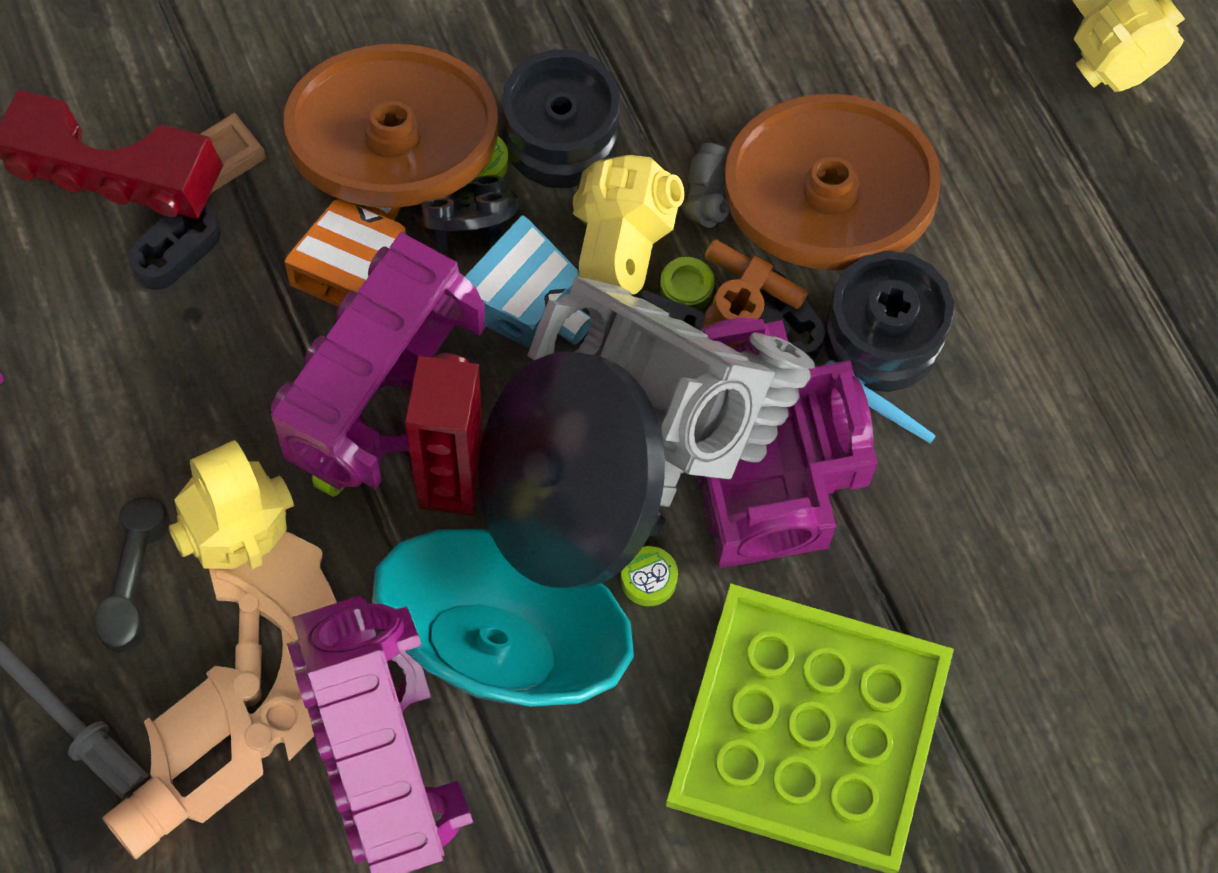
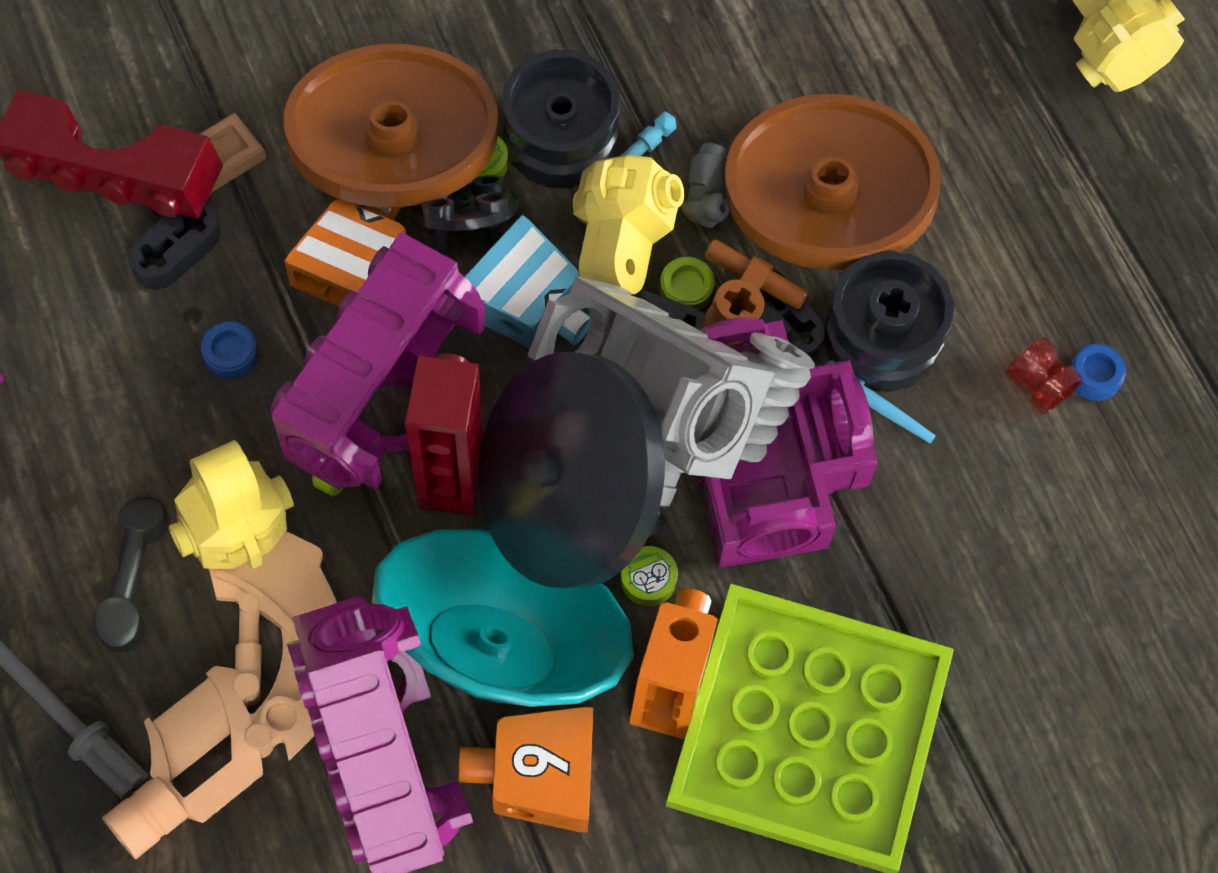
(229, 350): none -> blue tile
(537, 767): none -> orange torso
(651, 136): none -> medium azure piece
(674, 664): none -> orange torso
(1044, 376): none -> clear red wheel
(1101, 370): none -> blue tile

